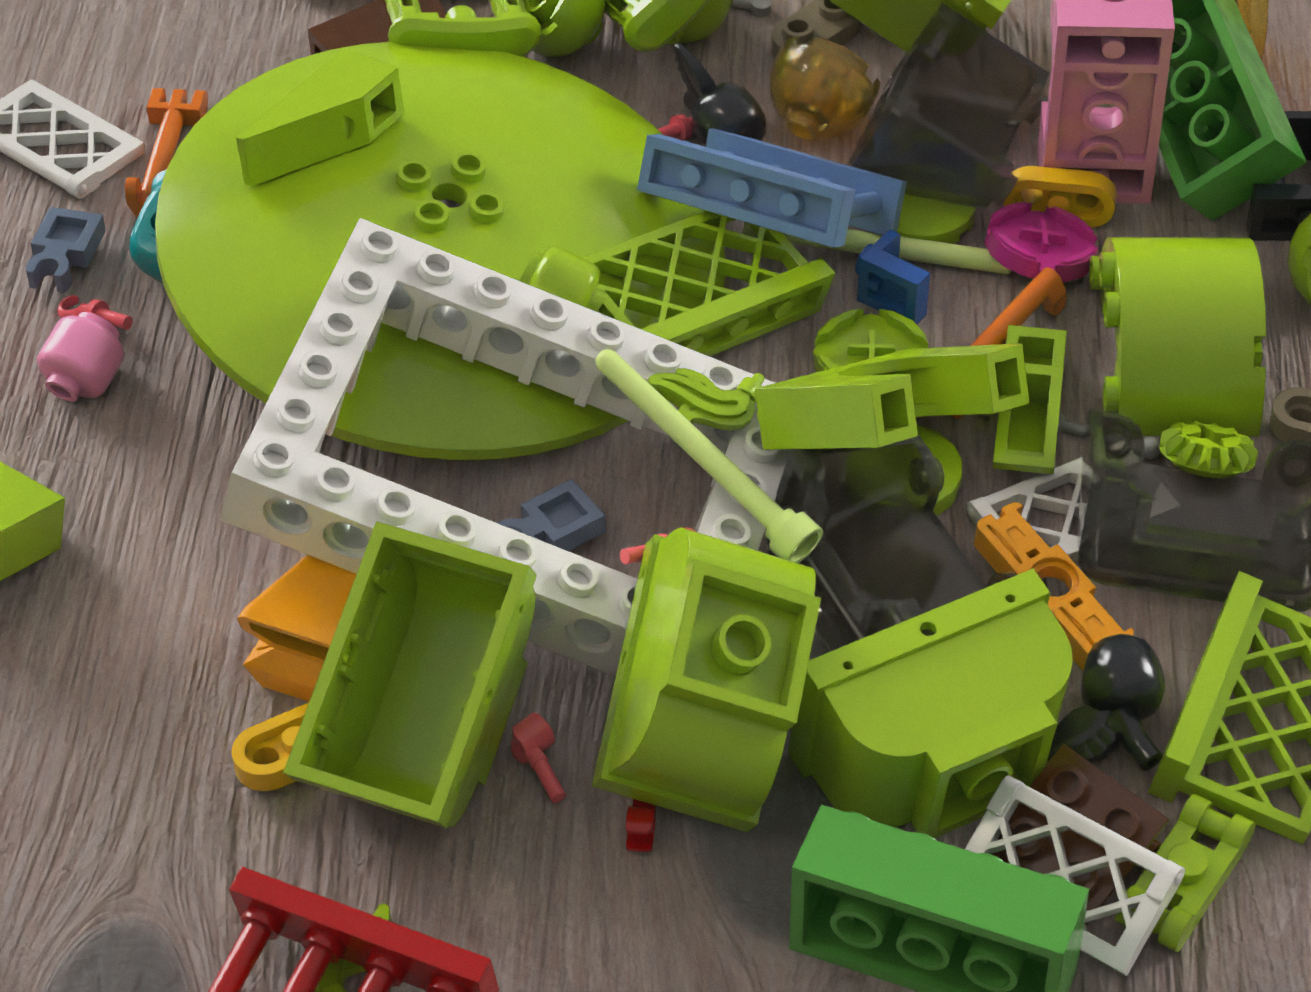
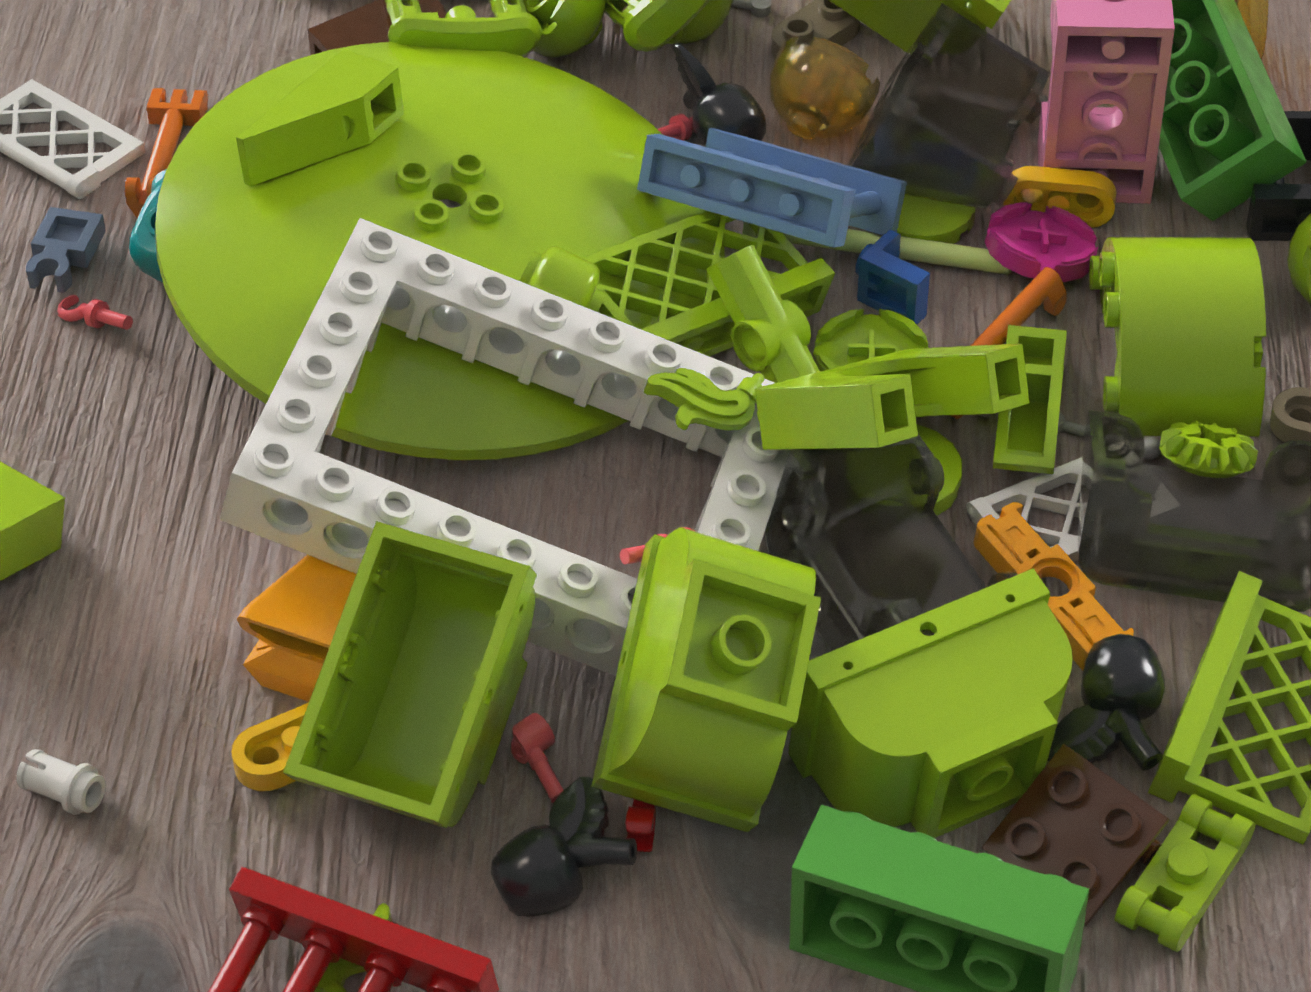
(73, 786): none -> white pin
(80, 356): bright pink head -> none
(541, 865): none -> black piece
(560, 517): sand blue plate -> none
(768, 331): none -> lime piece
(790, 533): yellowish green piece -> none
(1117, 848): white window -> none

